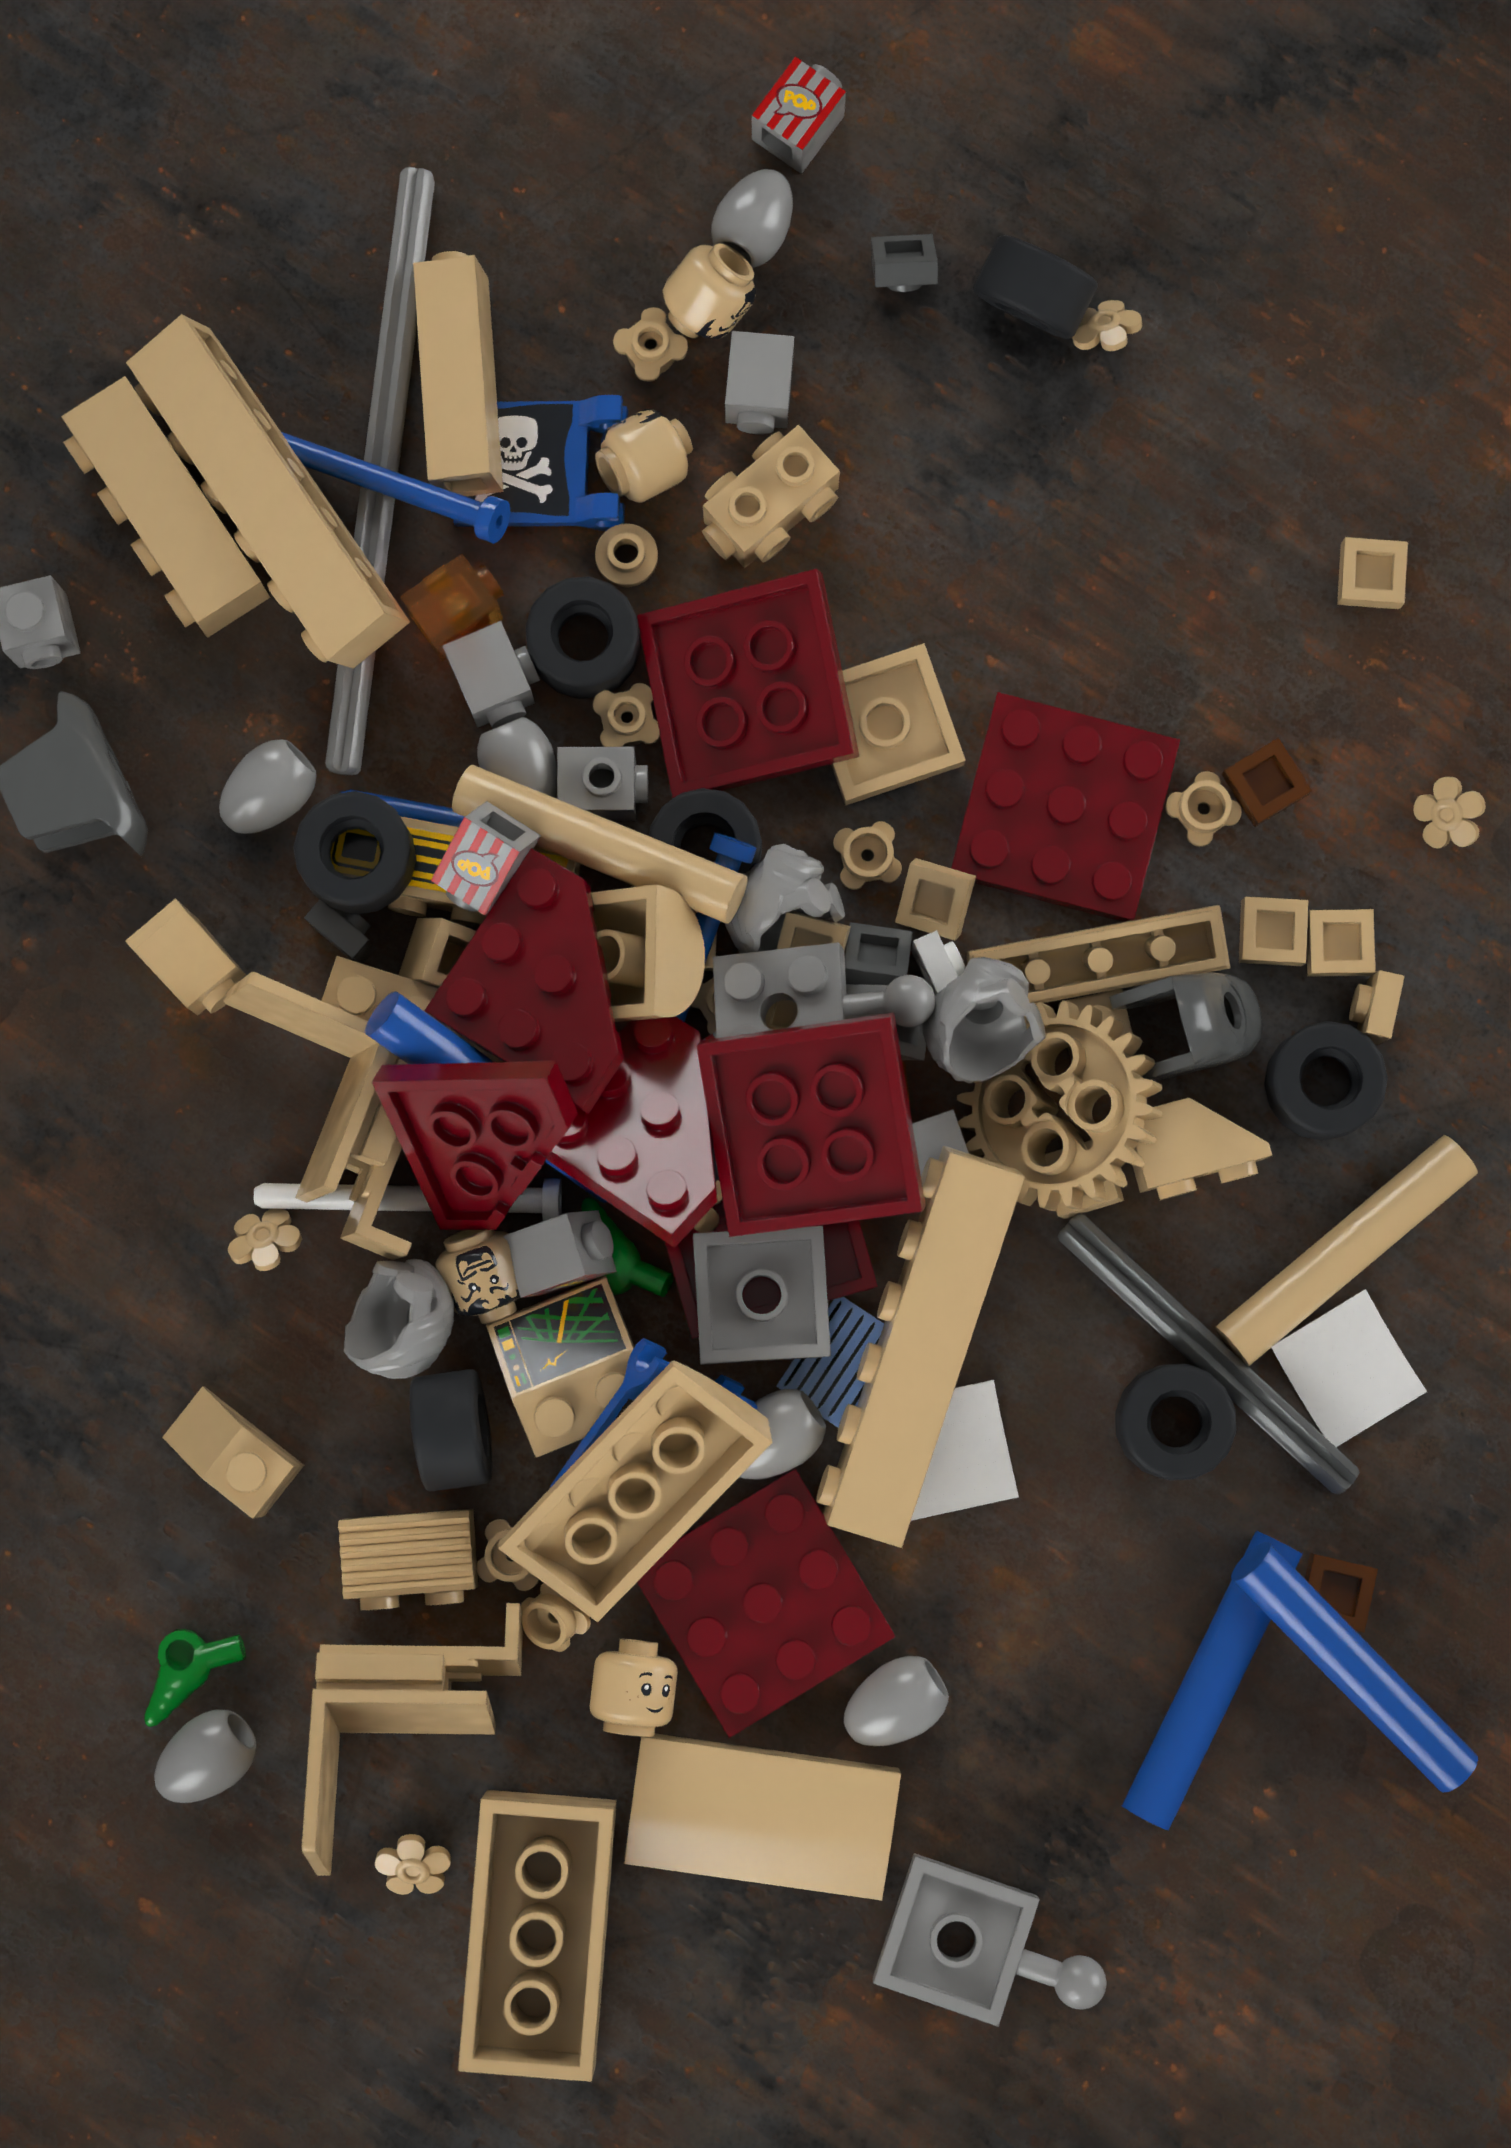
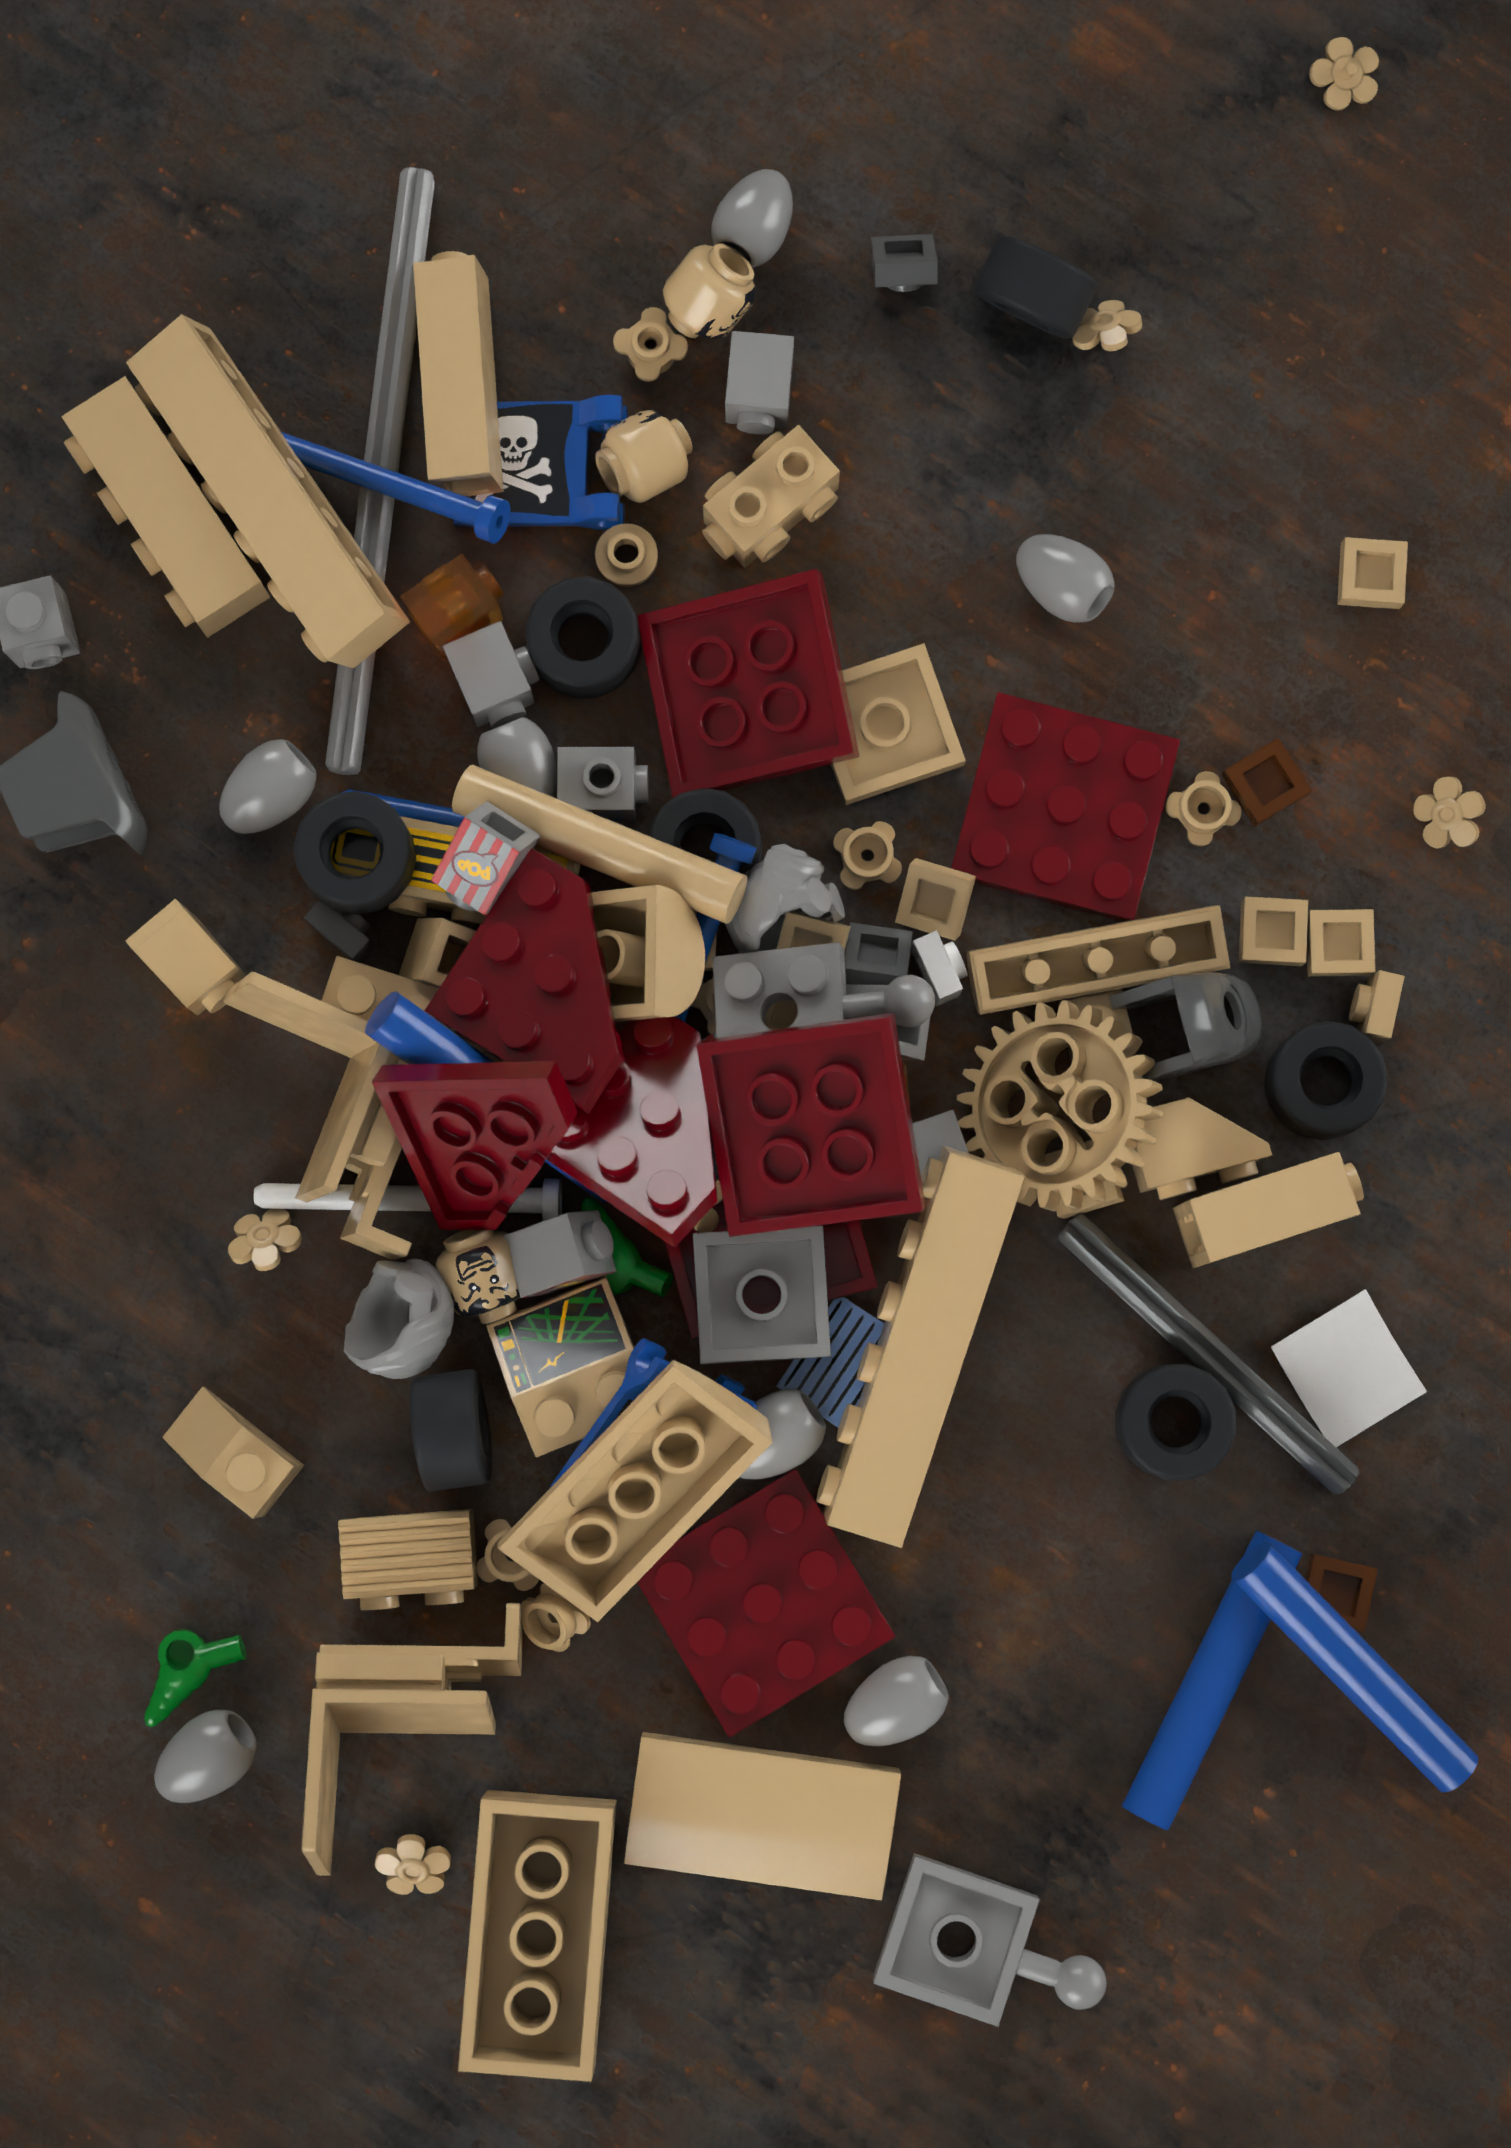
(612, 706): tan plate -> none
(633, 1689): tan head -> none
(799, 113): light grey brick -> none
(970, 1456): white sticker -> none
(981, 1021): light grey hair -> none
(1065, 577): none -> light grey animal
(1269, 1209): none -> tan brick
(1345, 74): none -> tan plant
(1346, 1250): tan piece -> none

